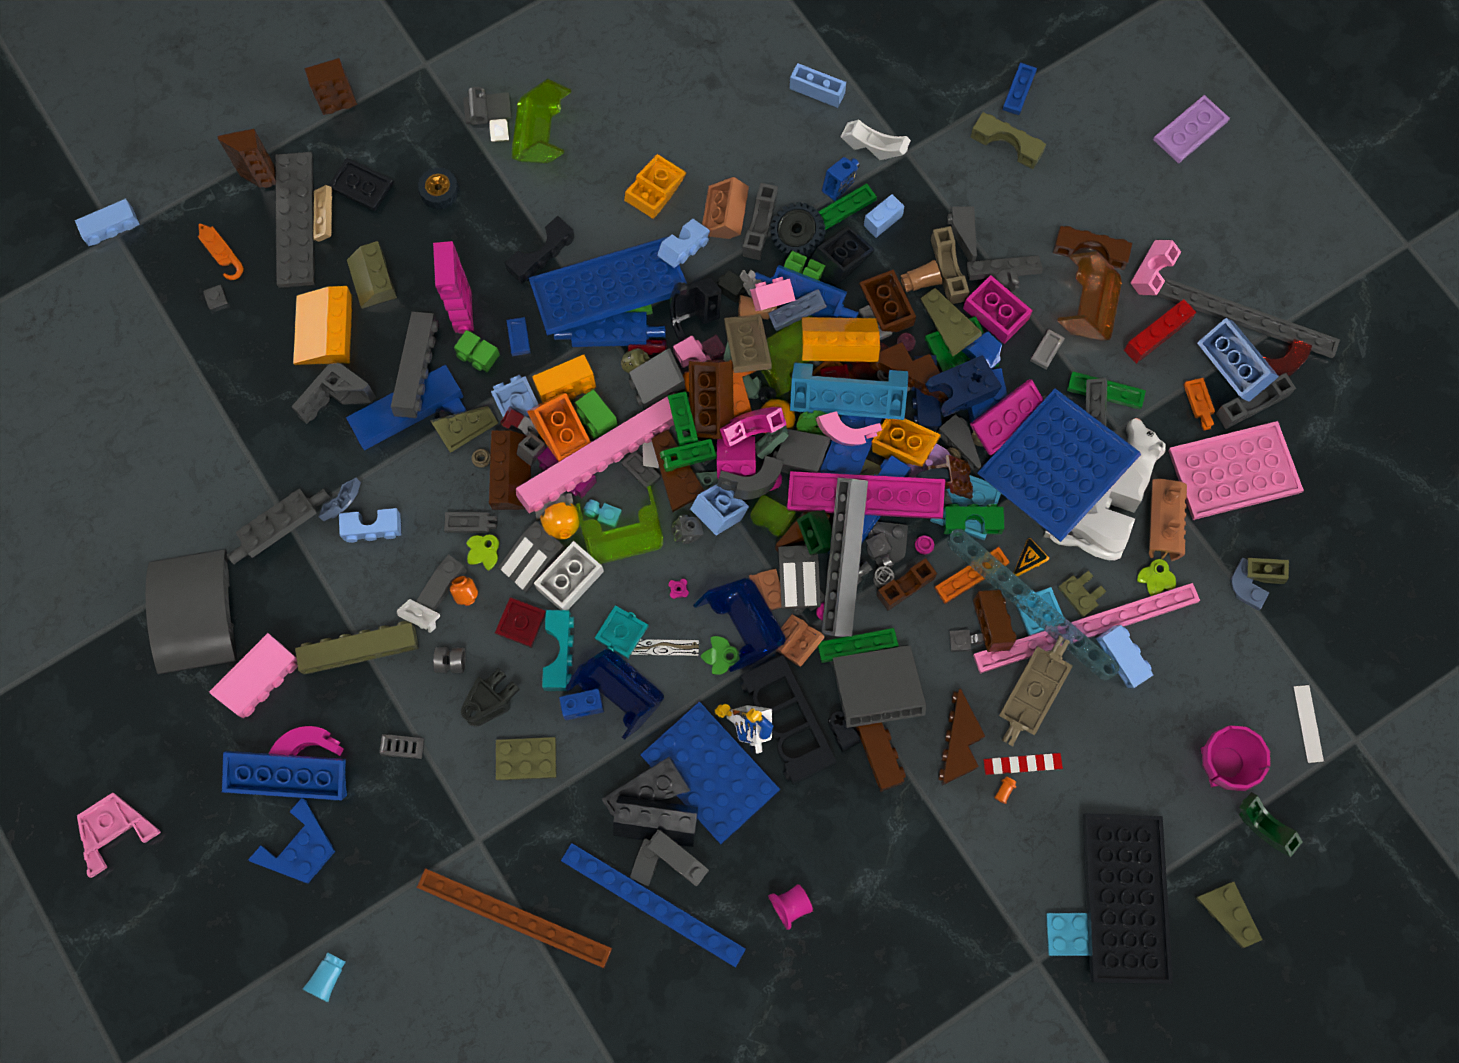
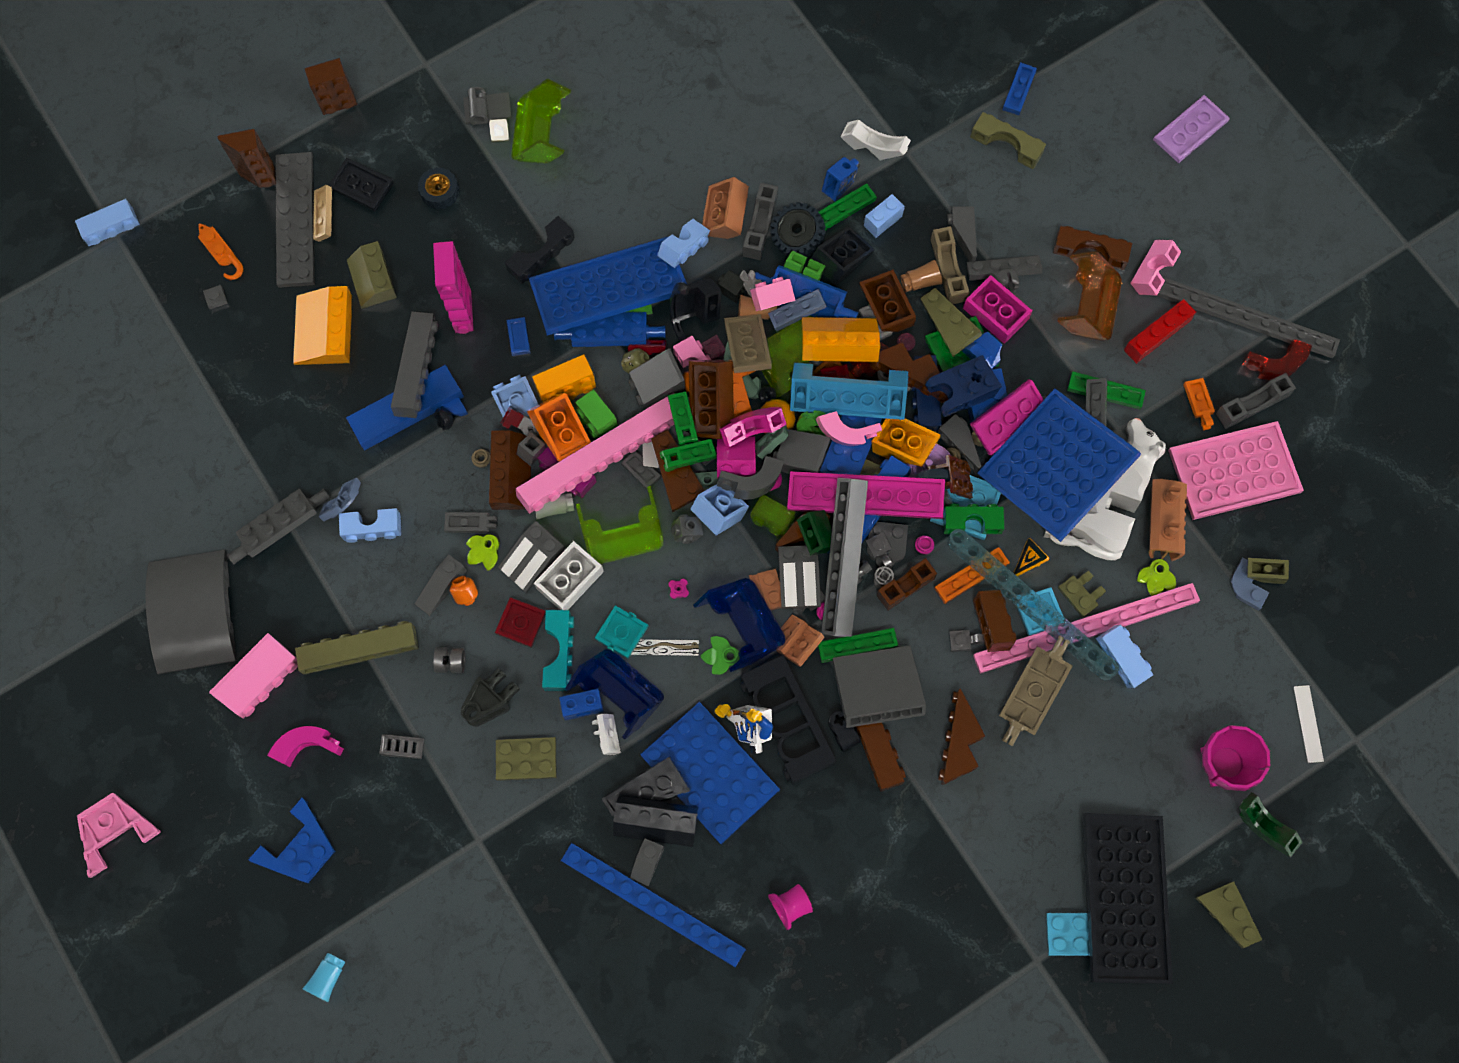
(284, 775): blue arch -> none
(334, 382): dark grey bracket -> none
(418, 615): white plate -> none
(464, 426): olive wing -> none
(479, 353): bright green piece -> none
(514, 918): dark orange plate -> none
(560, 520): light orange cylinder -> none
(607, 515): medium azure plate -> none
(607, 733): none -> white plate
(654, 186): light orange slope -> none
(677, 858): dark grey slope -> none
(817, 85): light blue brick -> none
(1005, 789): orange pin -> none
(1023, 763): sticker -> none
(1047, 349): light grey tile -> none
(1237, 359): medium blue brick -> none

